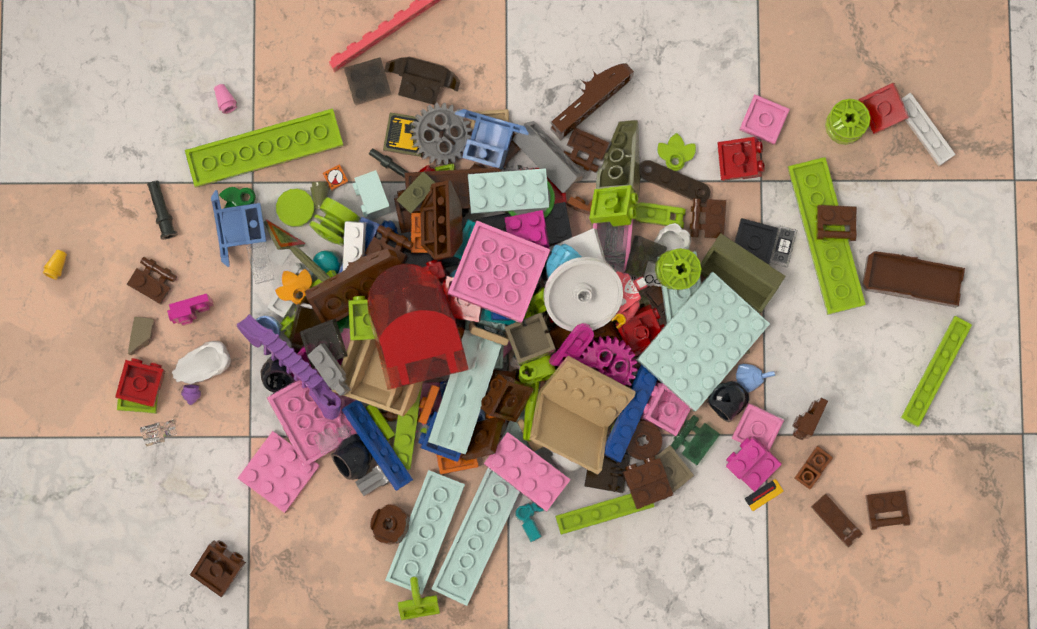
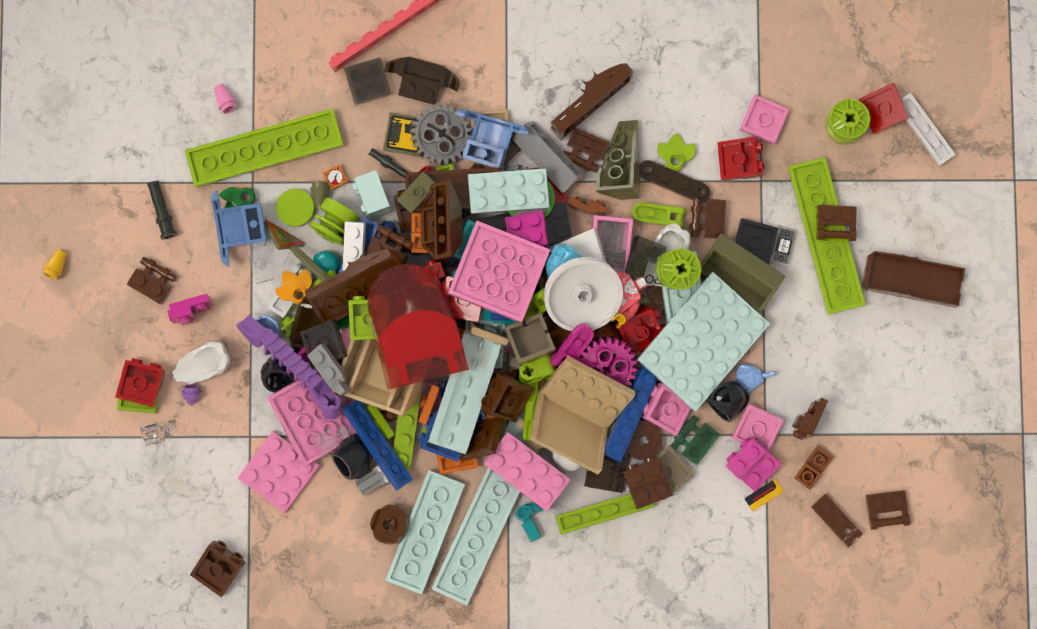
(140, 333): dark tan slope -> none
(418, 606): lime plate -> none
(614, 205): lime plate -> none
(936, 371): lime plate -> none

